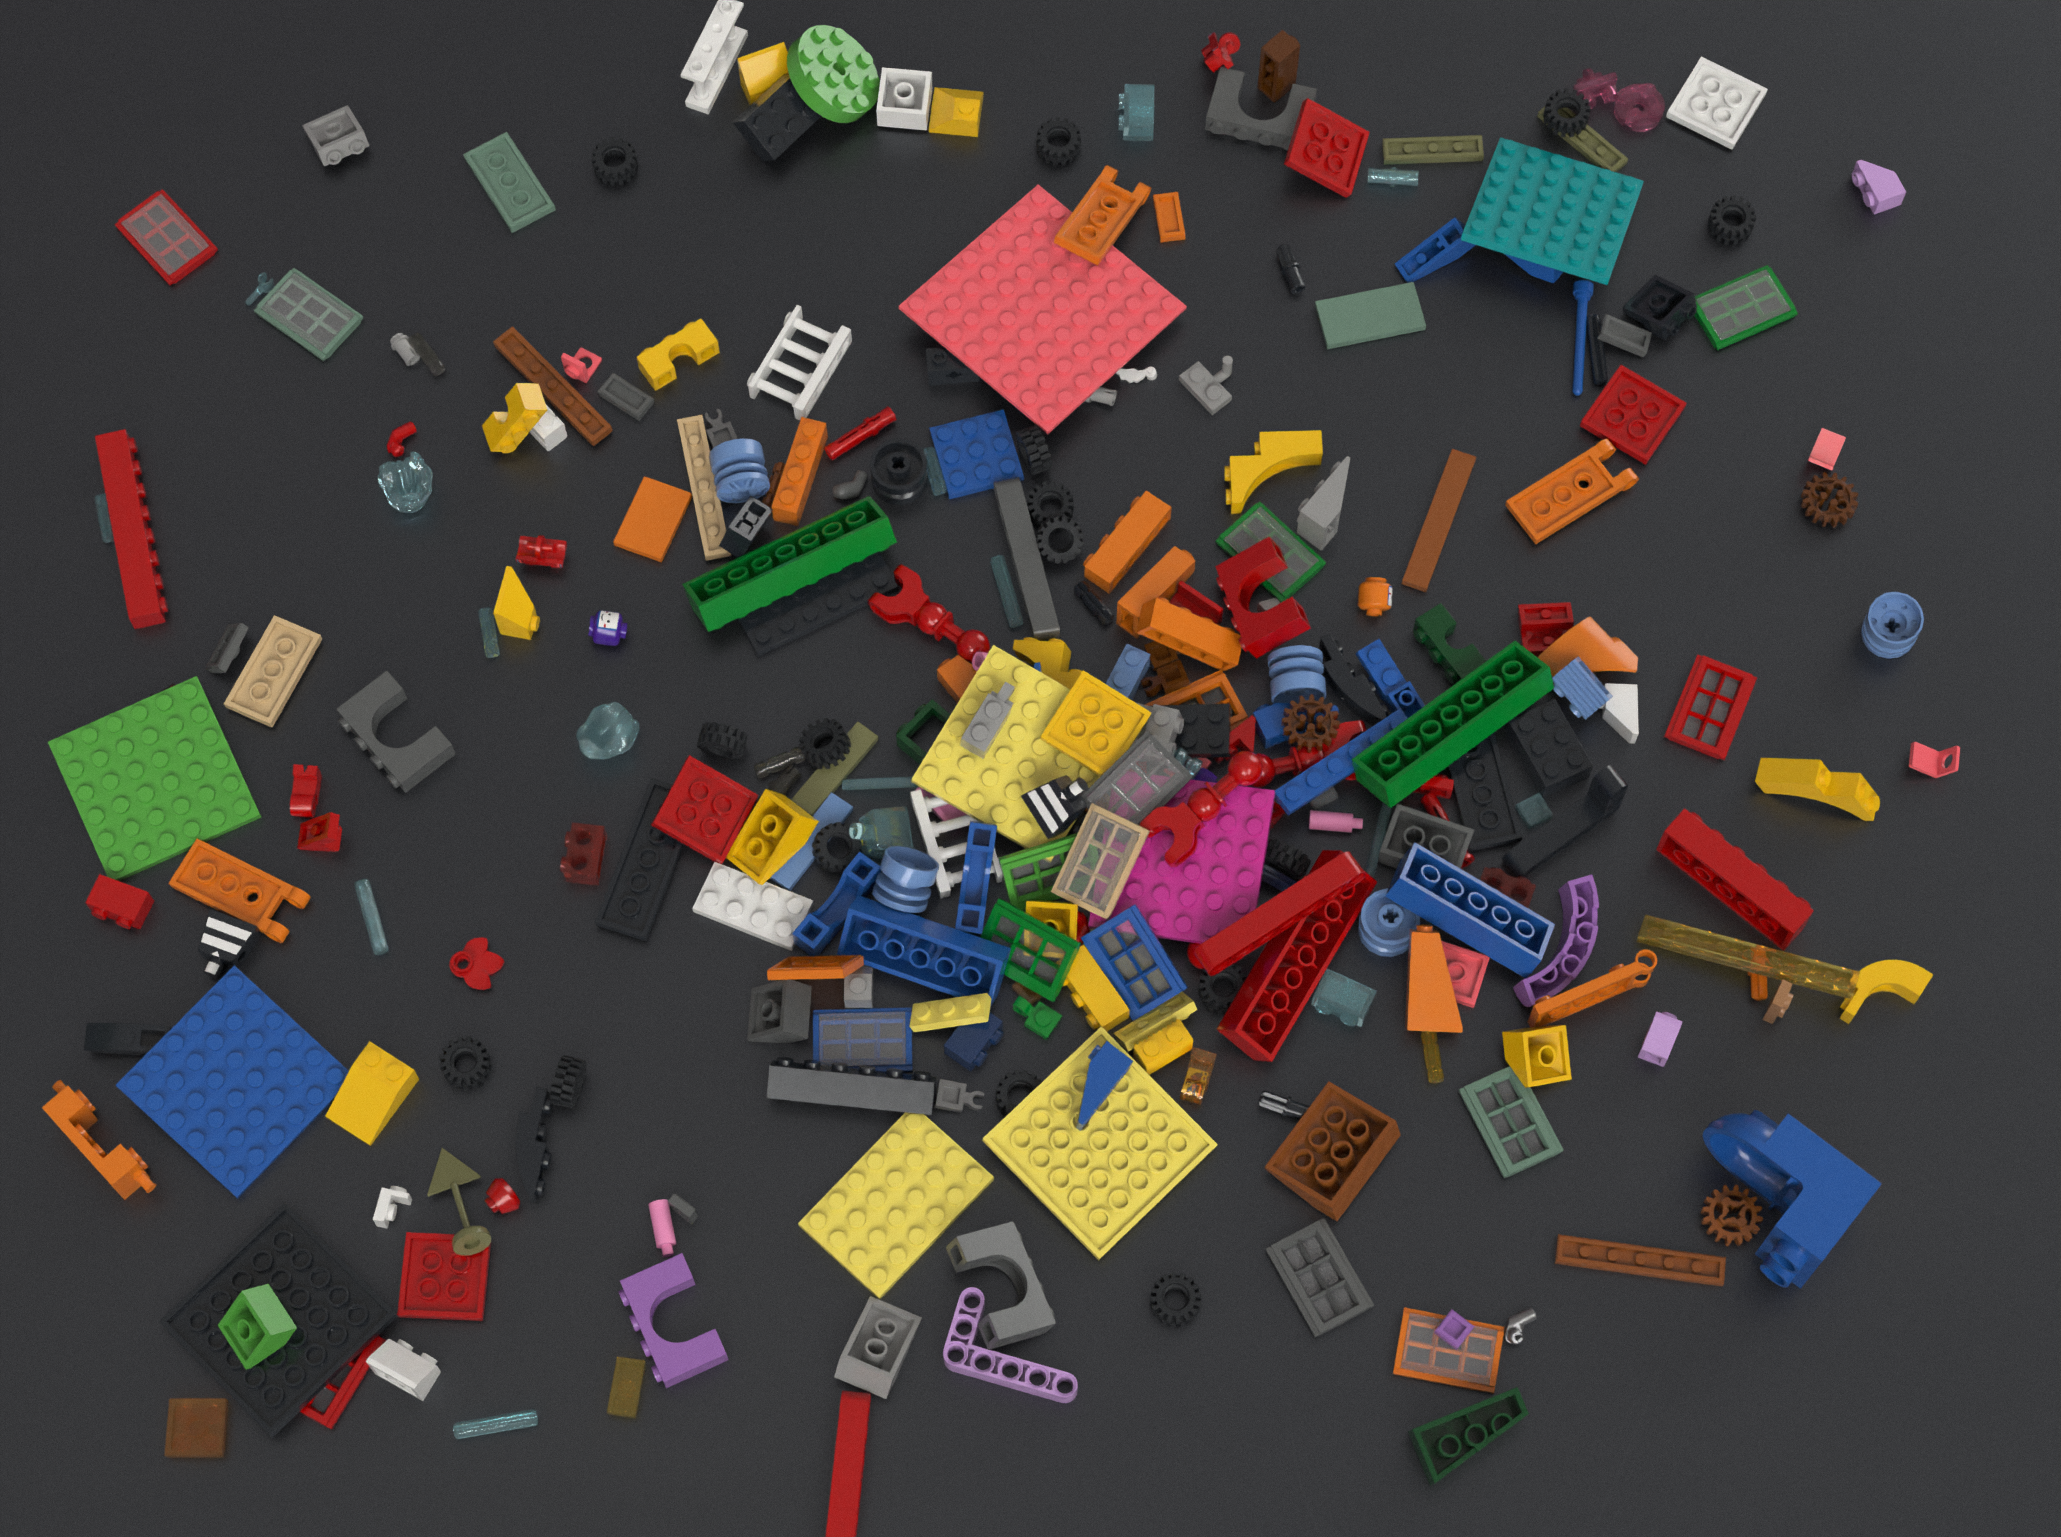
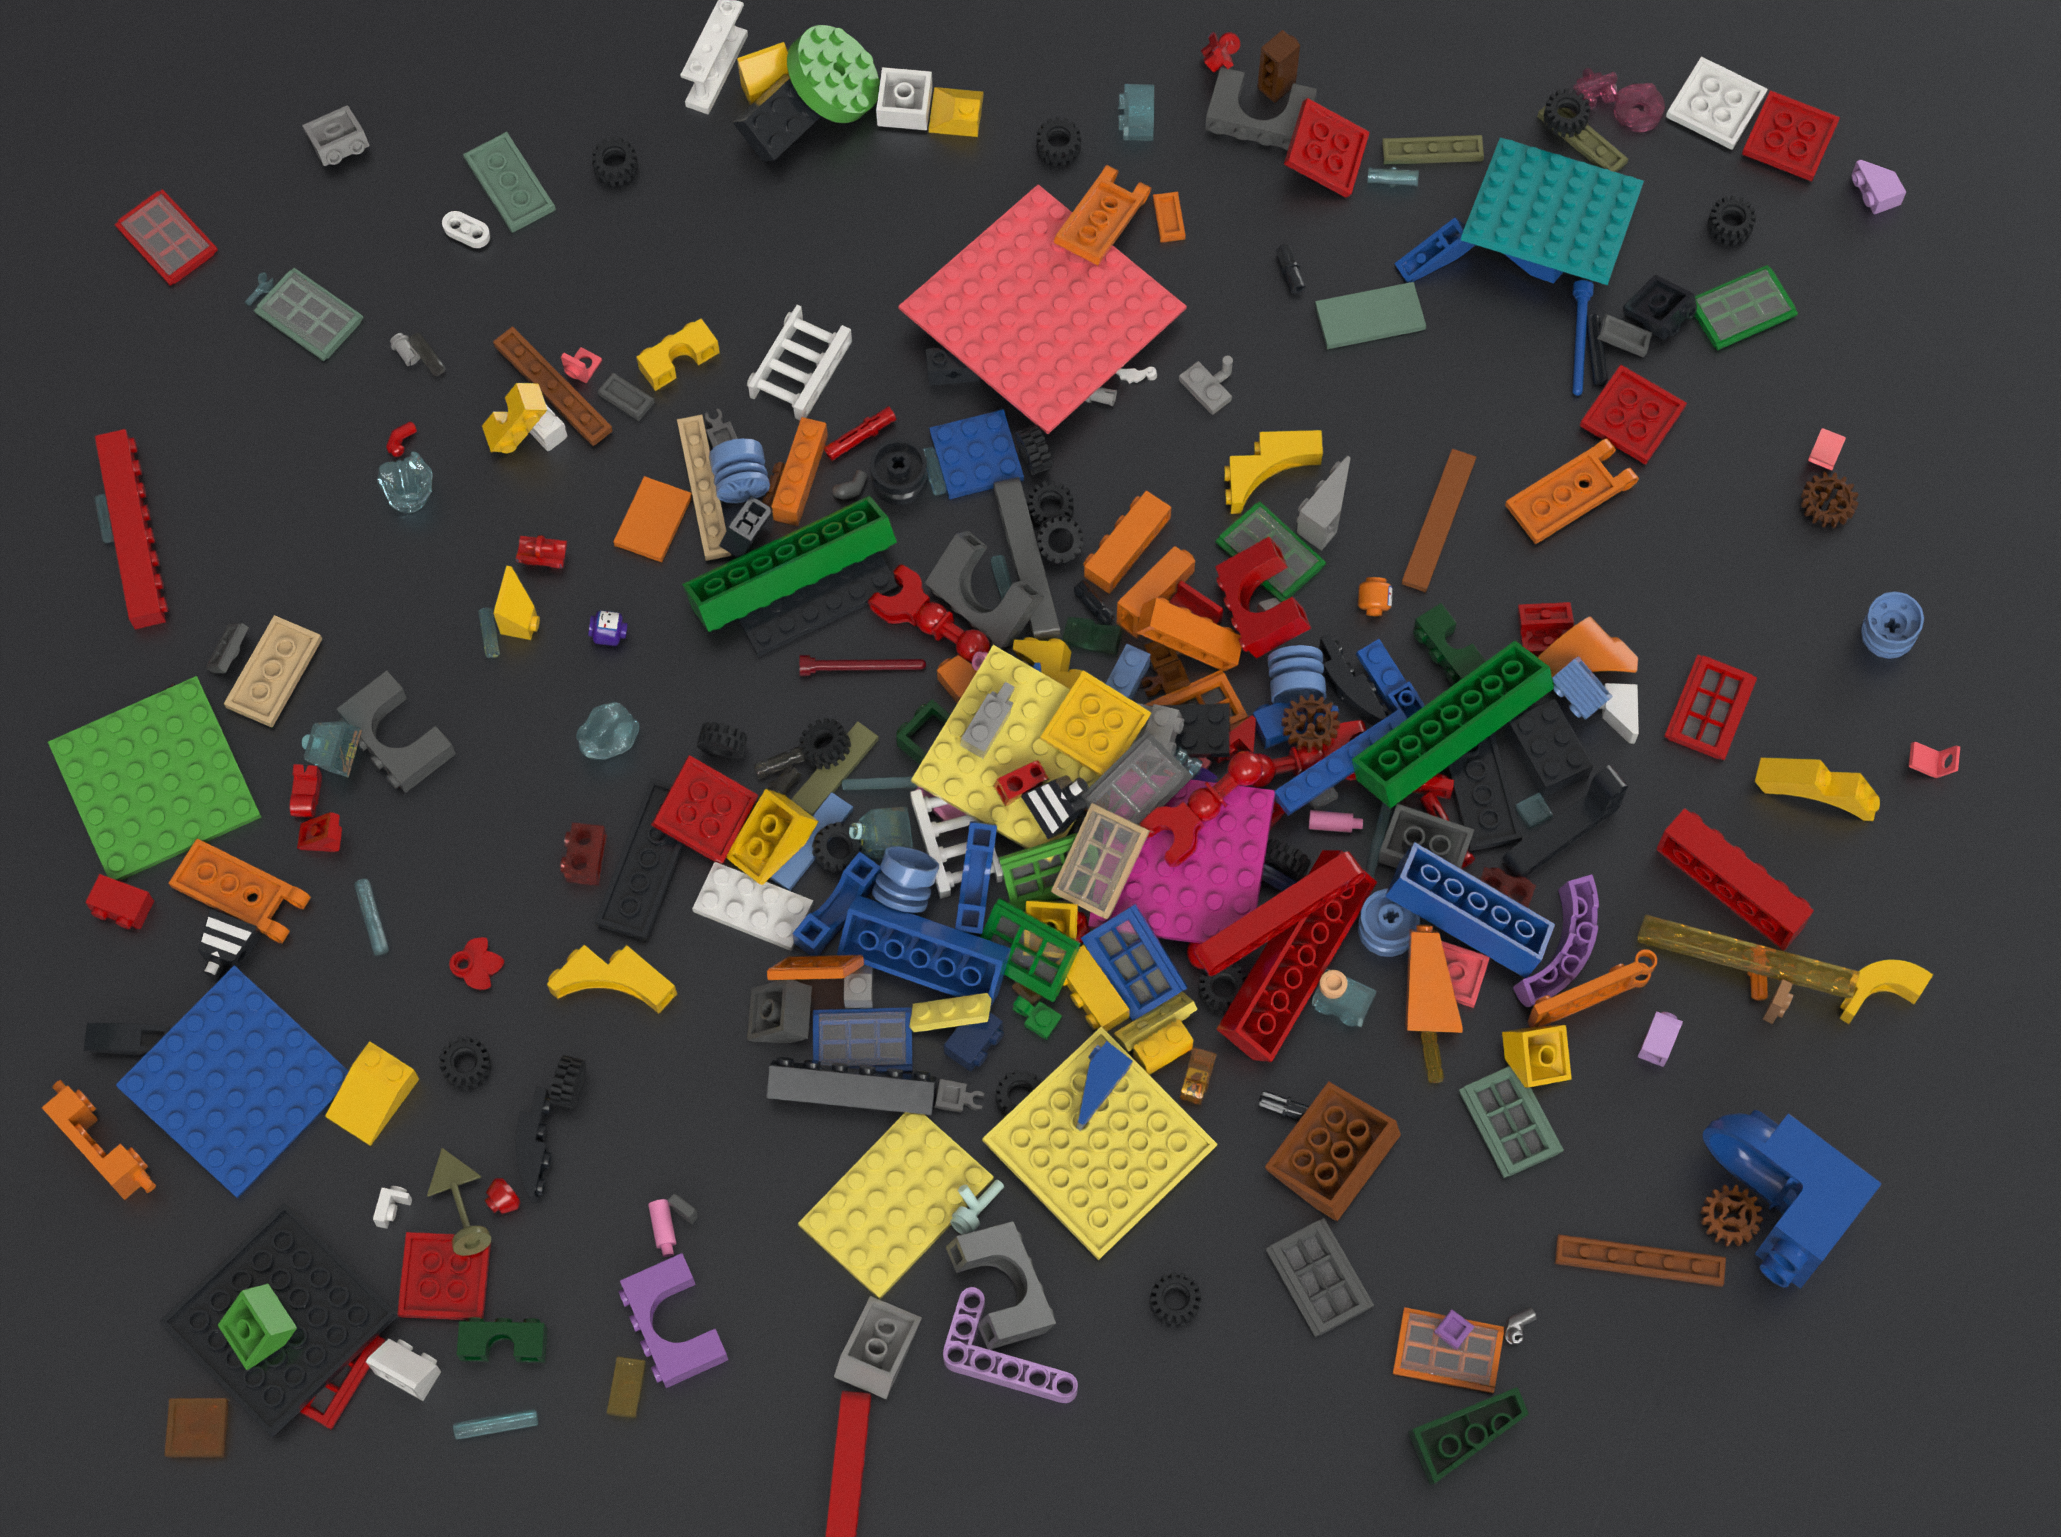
(332, 746): none -> clear light blue torso
(468, 229): none -> white plate
(478, 1337): none -> dark green arch
(624, 973): none -> yellow arch
(811, 665): none -> dark red piece
(953, 583): none -> dark grey arch
(965, 1219): none -> light aqua piece
(1020, 781): none -> red leg
(1092, 636): none -> clear green slope
(1333, 984): none -> light nougat tile
(1790, 135): none -> red plate

